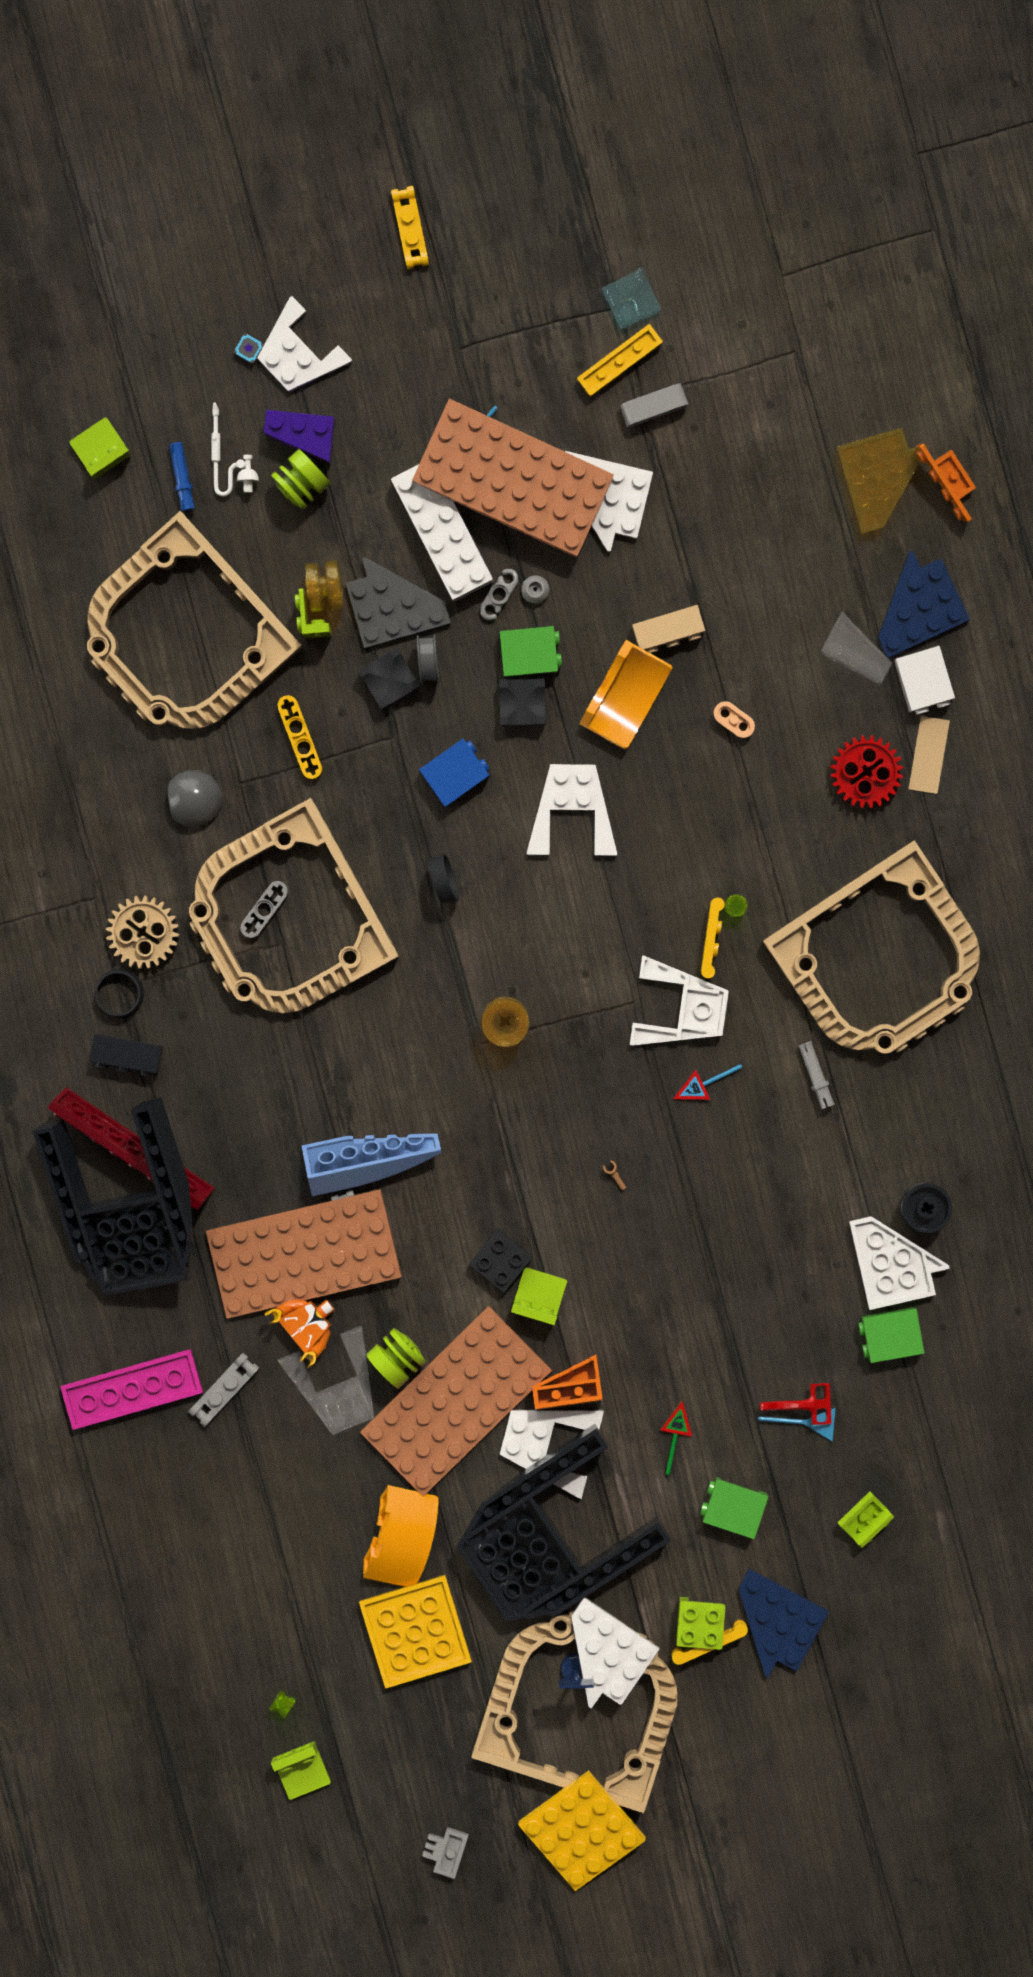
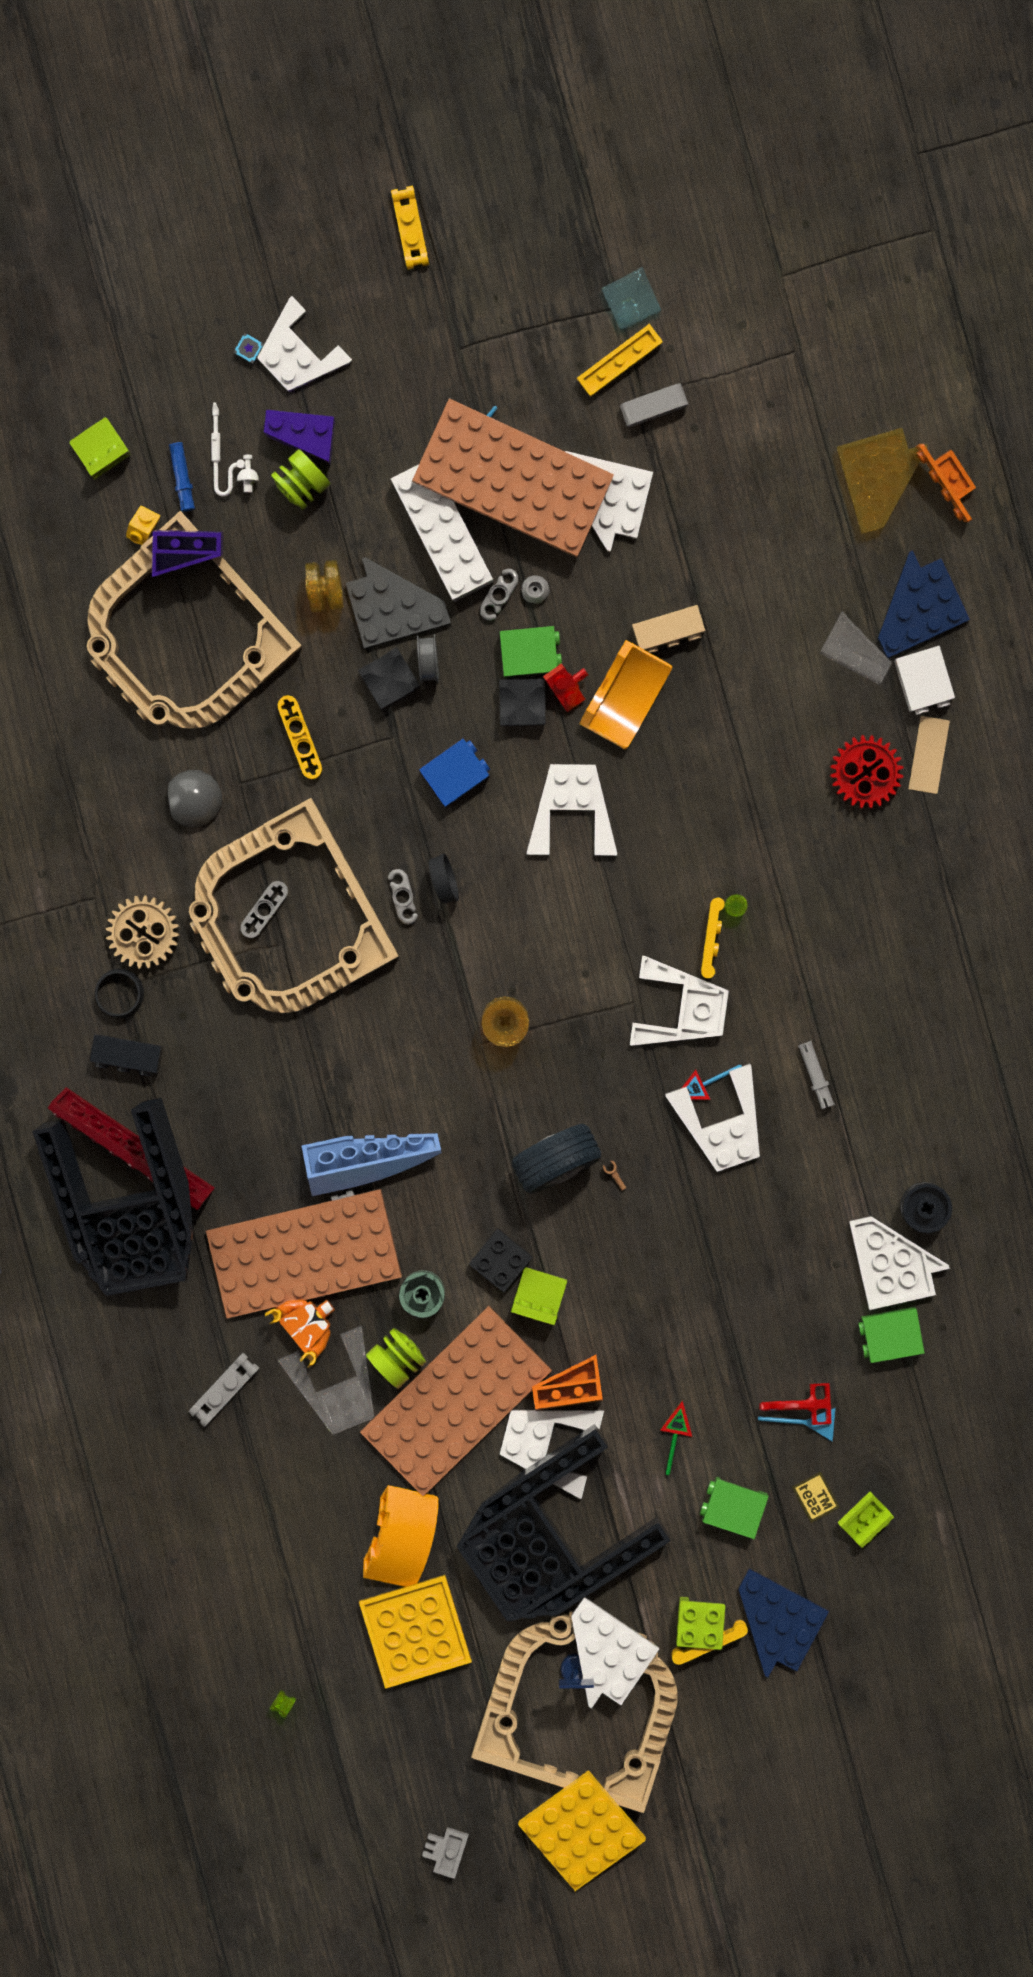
(131, 1389): dark pink plate -> none
(142, 525): none -> yellow bracket
(183, 548): none -> dark purple wedge
(301, 1770): lime bracket -> none
(317, 628): lime bracket -> none
(401, 907): none -> light grey piece
(417, 1305): none -> sand green brick
(556, 1158): none -> black wheel
(566, 686): none -> red plate
(732, 1139): none -> white wing
(735, 717): light nougat plate -> none
(815, 1497): none -> clear yellow sticker
(904, 868): tan arch -> none

